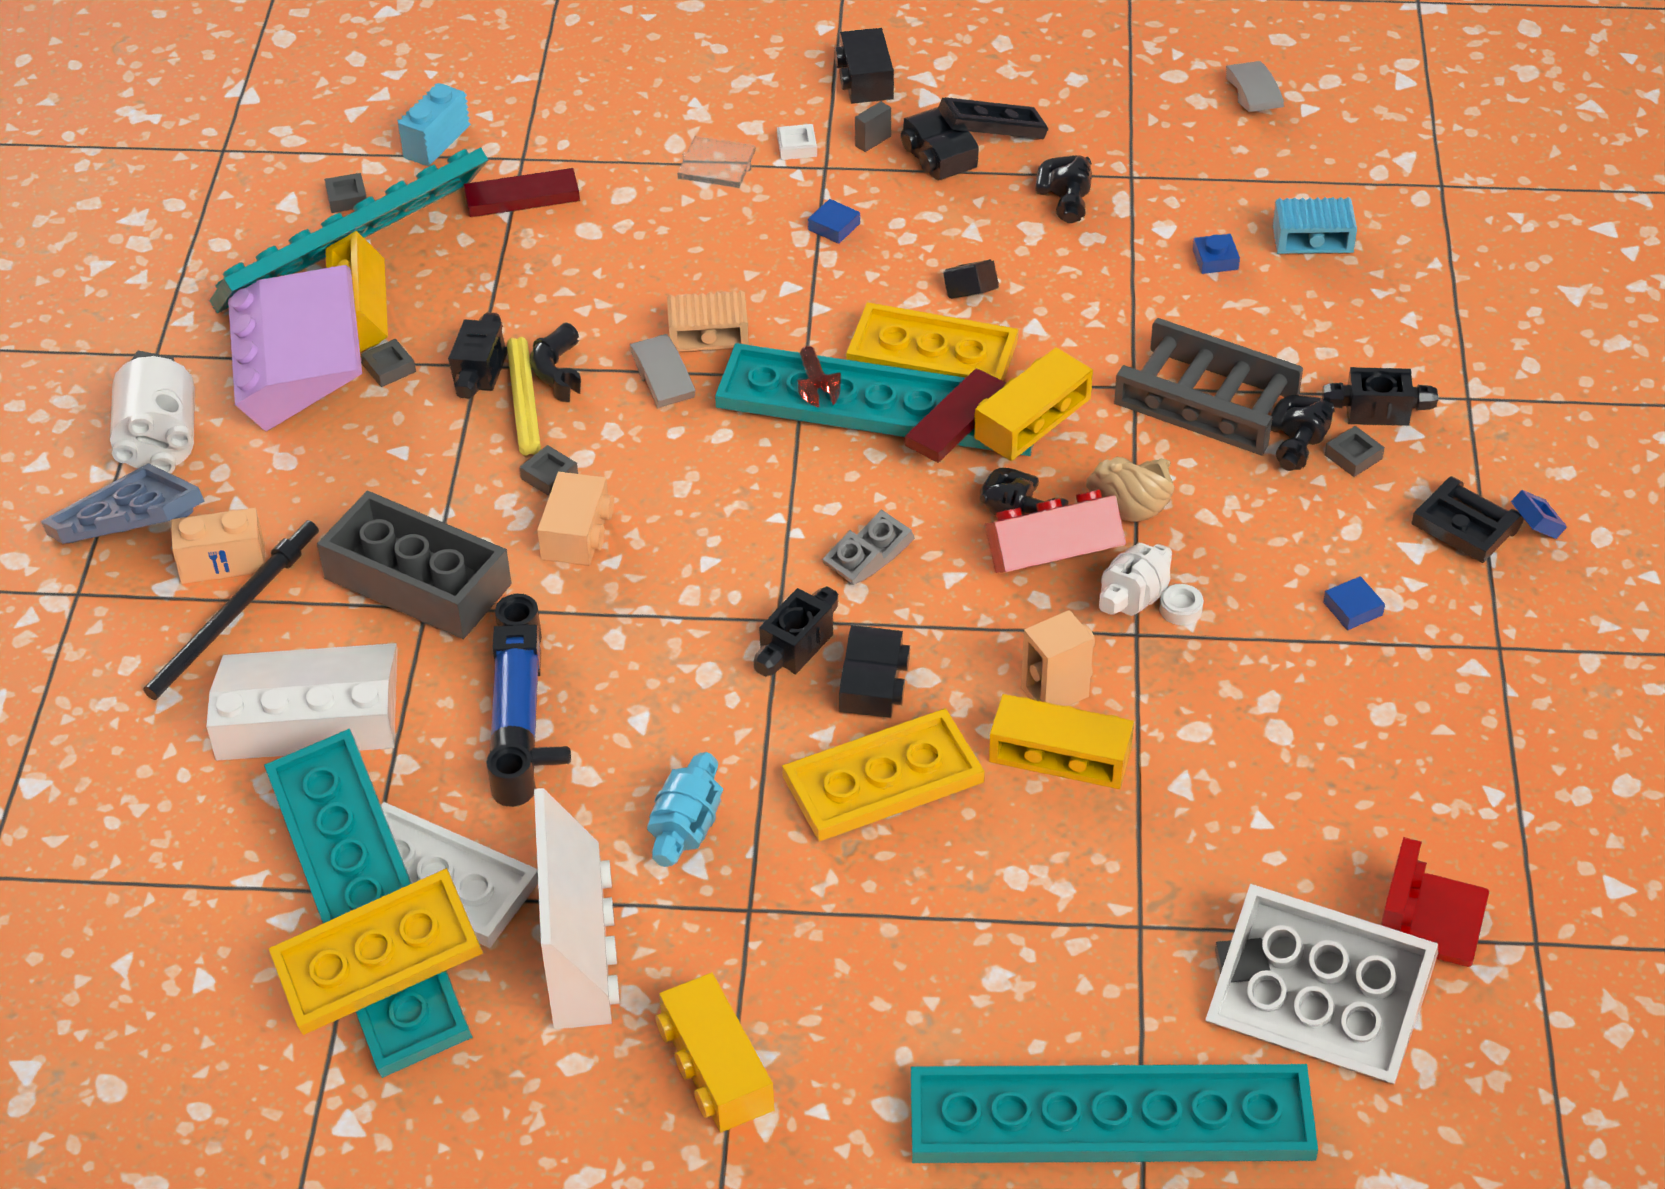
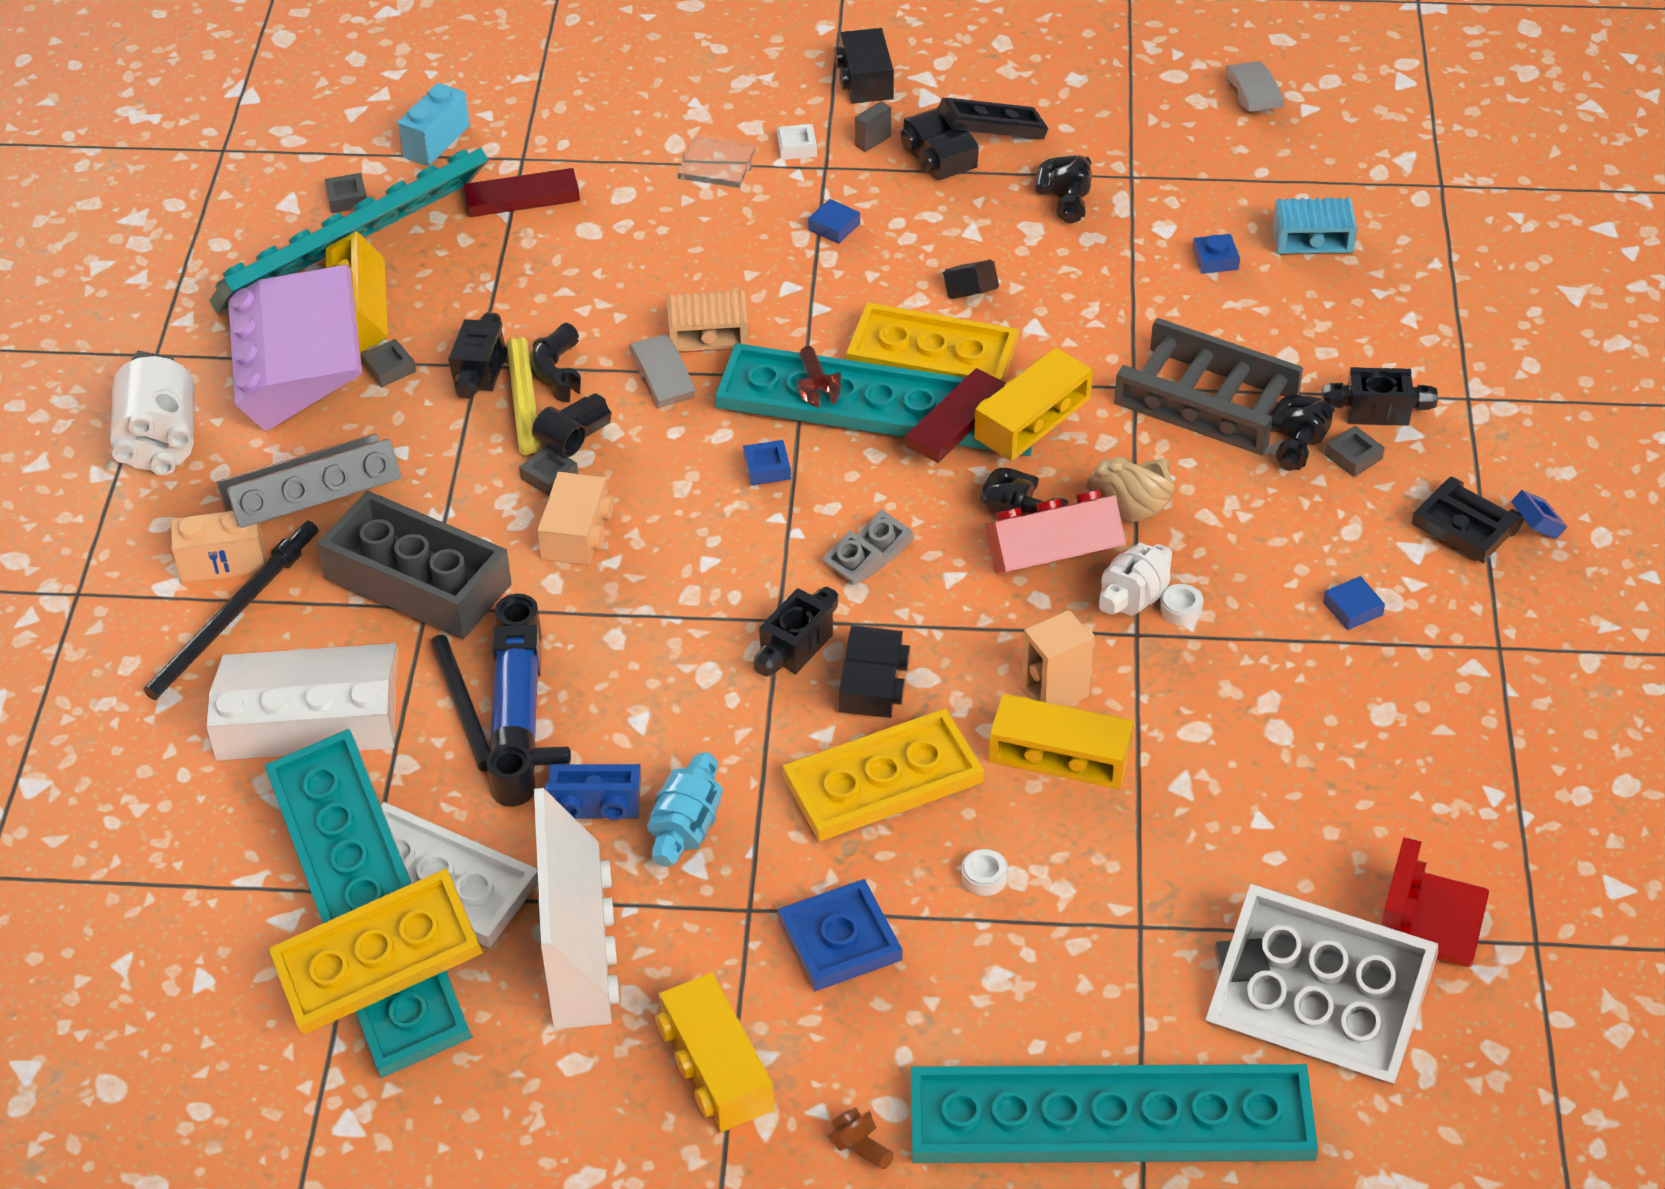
(131, 502): sand blue plate -> none
(309, 479): none -> fence
(461, 700): none -> black bar
(567, 429): none -> black piece
(596, 789): none -> blue bracket
(767, 462): none -> blue plate
(839, 935): none -> blue plate
(852, 1130): none -> dark orange plate
(984, 872): none -> white tile

